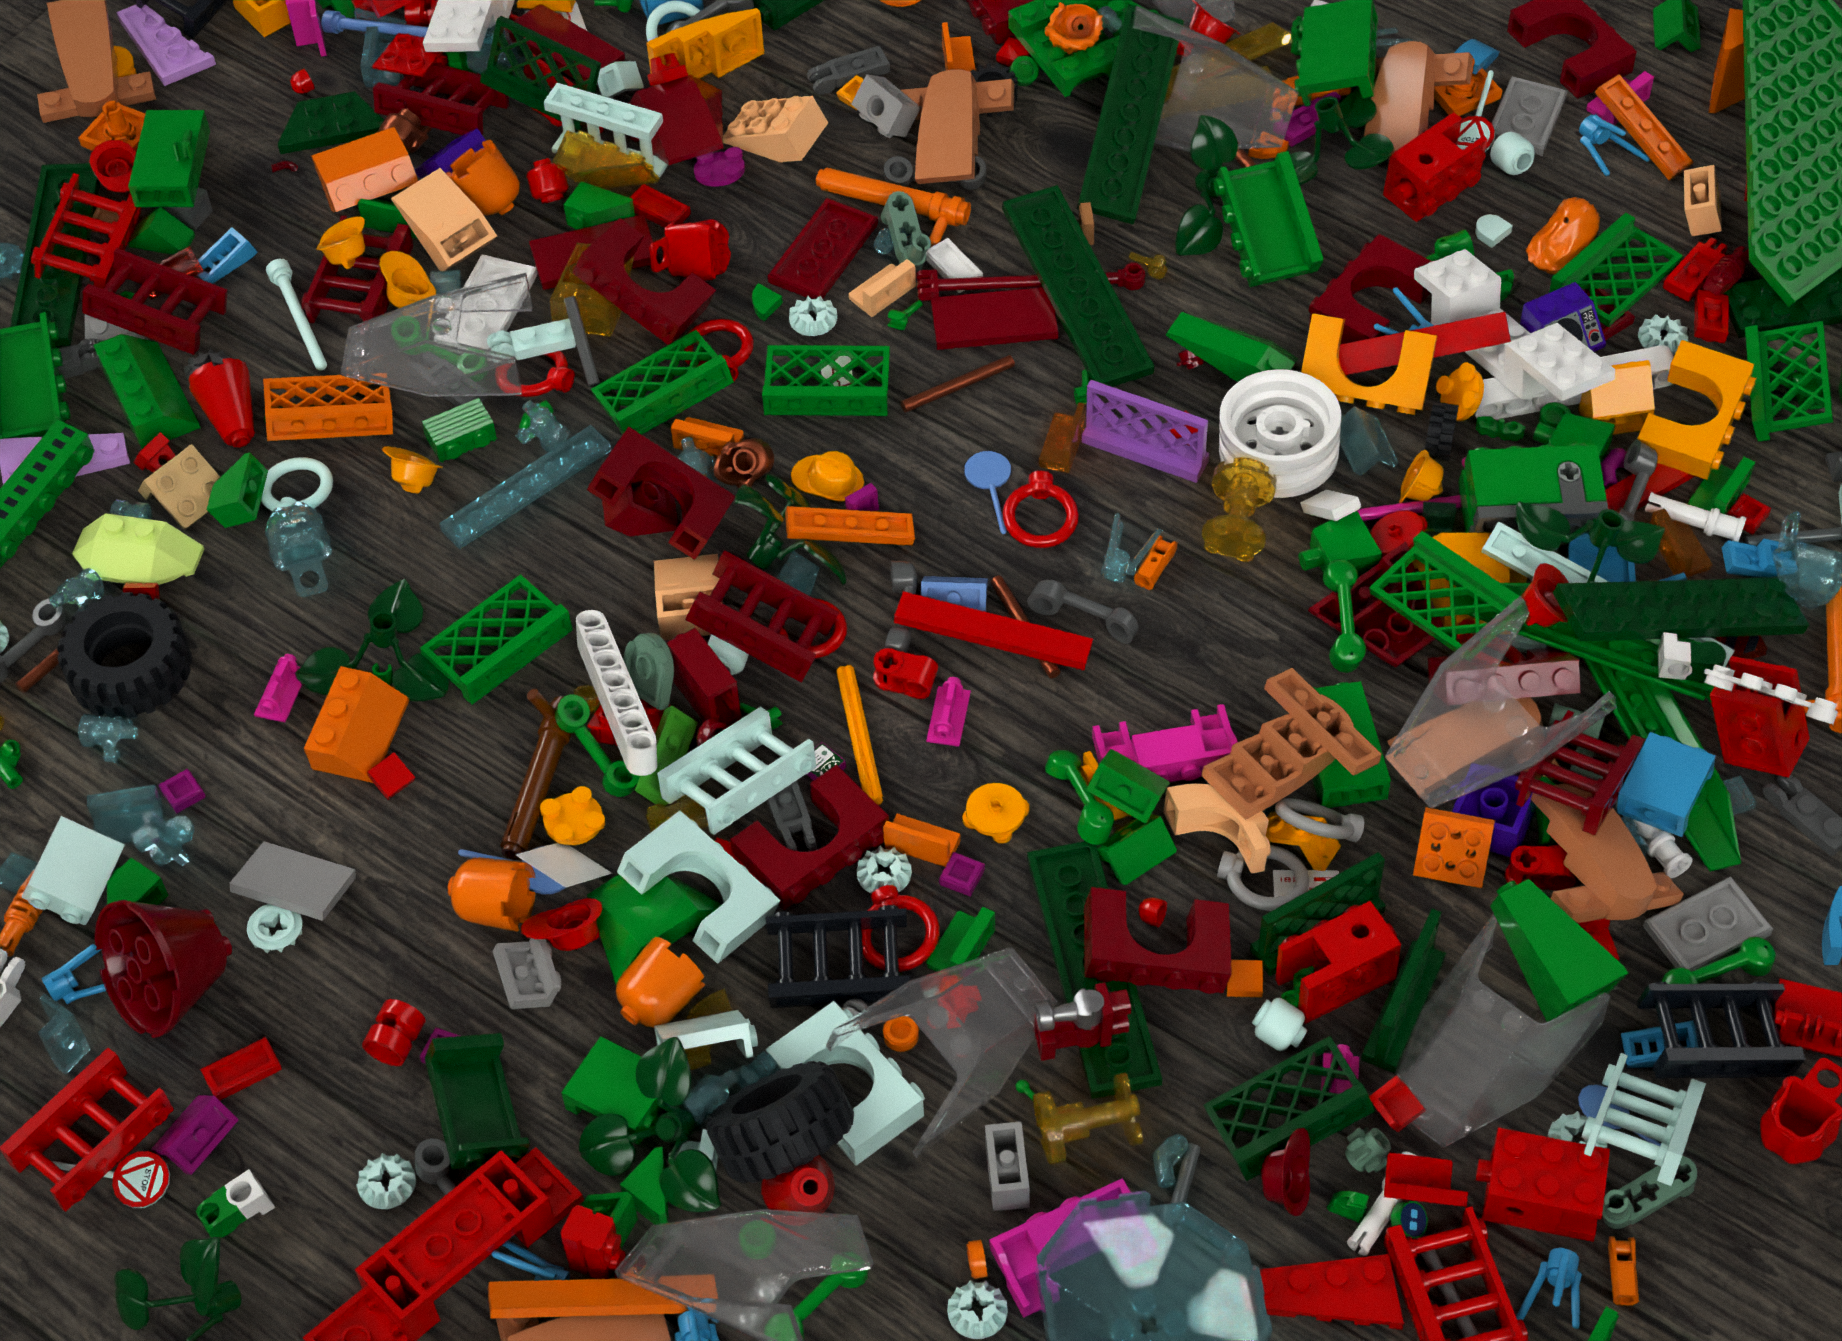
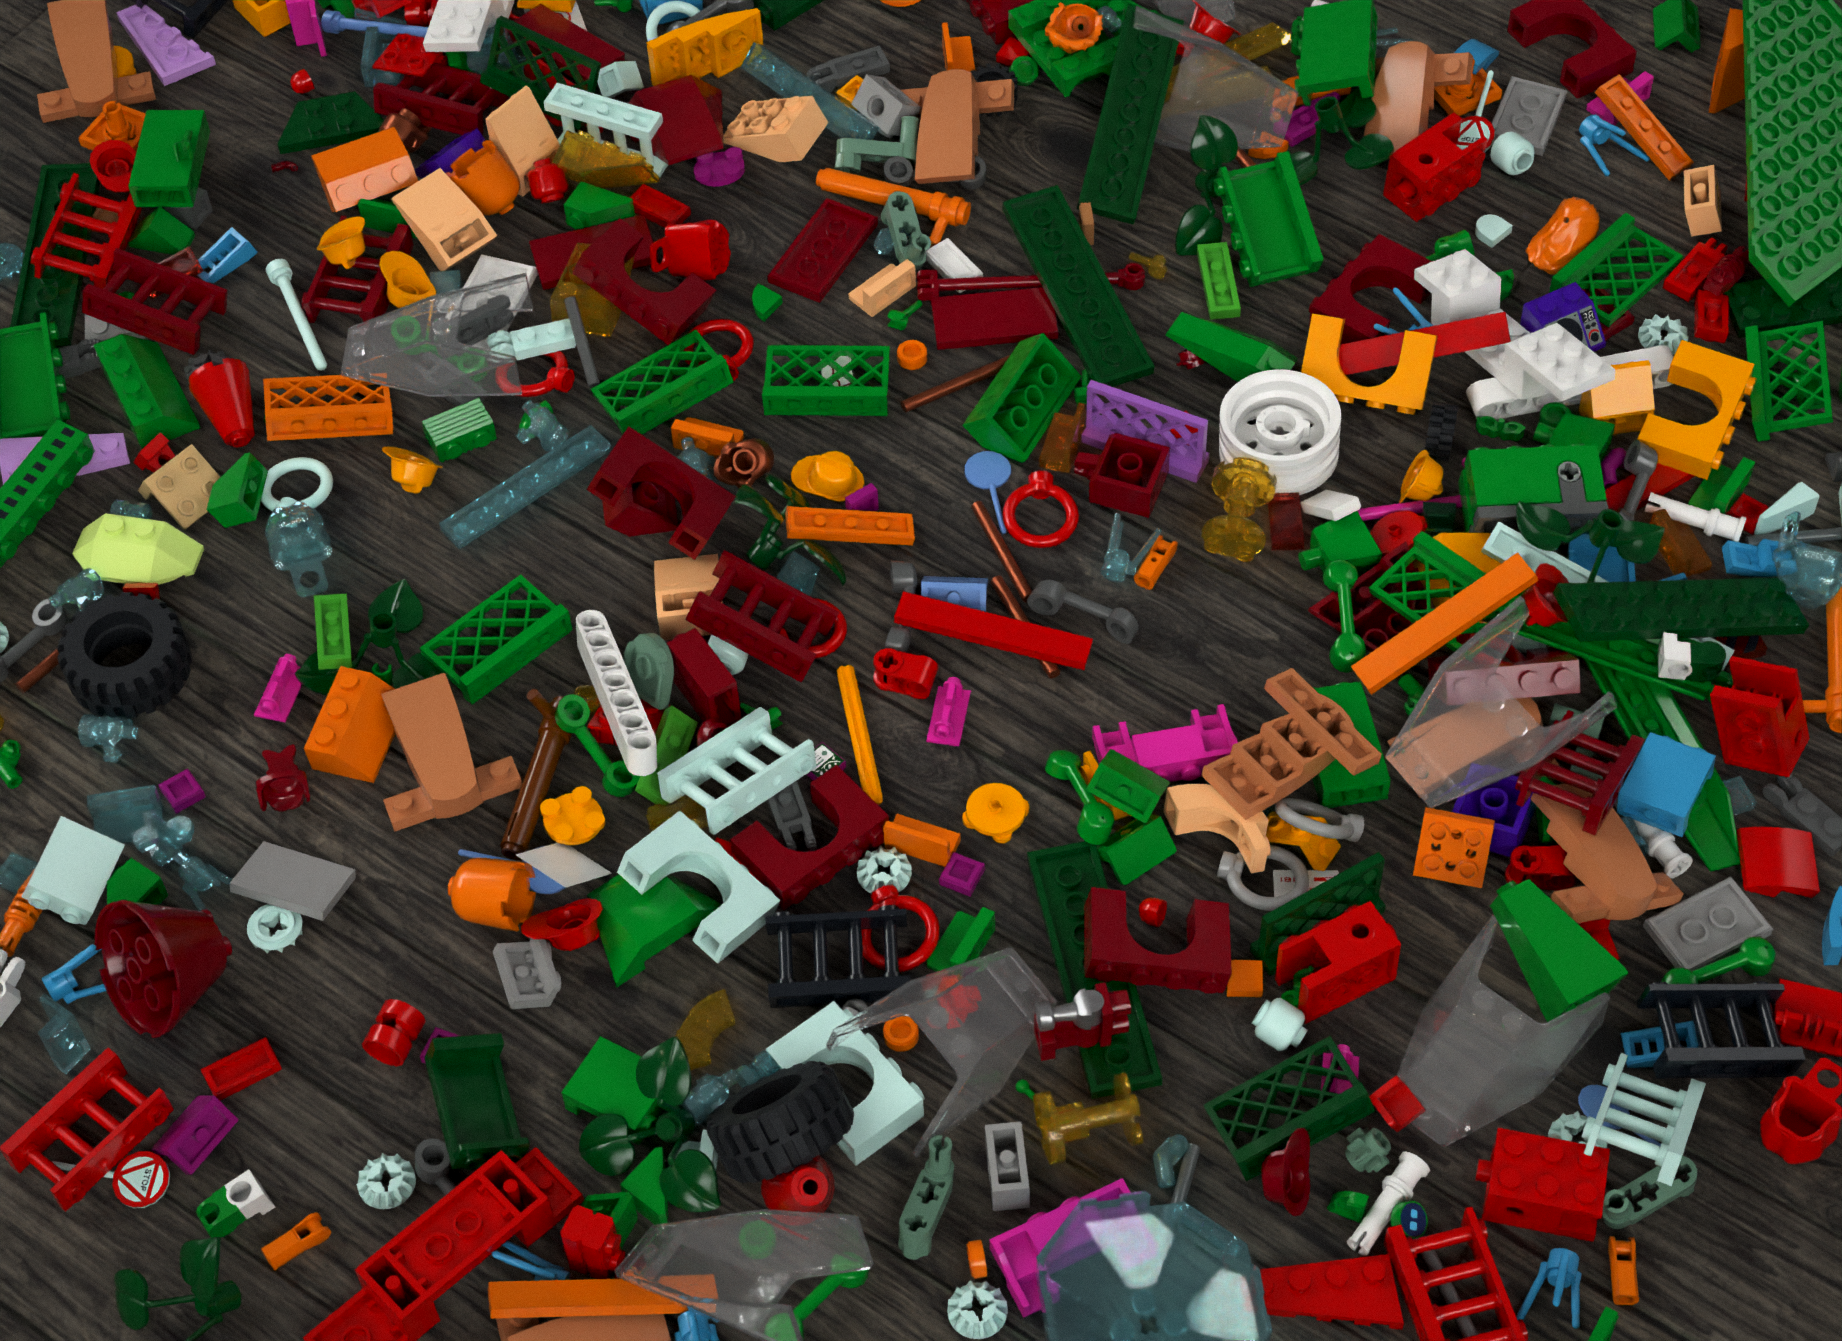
(200, 877): none -> clear light blue plant
(284, 783): none -> dark red hair
(290, 1244): none -> orange bar
(332, 631): none -> bright green plate
(391, 776): red tile -> none
(439, 757): none -> nougat slope
(485, 320): none -> dark grey hinge
(522, 134): none -> light nougat slope
(657, 985): orange cylinder -> none
(669, 72): red tile -> none
(711, 1030): light aqua panel -> none
(790, 82): none -> clear light blue plate
(803, 322): light aqua gear -> none
(853, 151): none -> sand green beam
(911, 354): none -> orange tile
(920, 1219): none -> sand green beam
(1002, 550): none -> copper bar
(1022, 399): none -> green slope
(1125, 474): none -> dark red hinge
(1218, 280): none -> bright green plate
(1285, 522): none -> clear red tile
(1364, 441): clear light blue panel -> none
(1406, 999): dark green fence -> none
(1413, 690): none -> green arm
(1421, 1180): red panel -> none
(1444, 623): none -> orange tile
(1462, 388): light orange piece -> none
(1723, 678): white plant -> none
(1777, 861): none -> red slope
(1799, 499): none -> light aqua slope

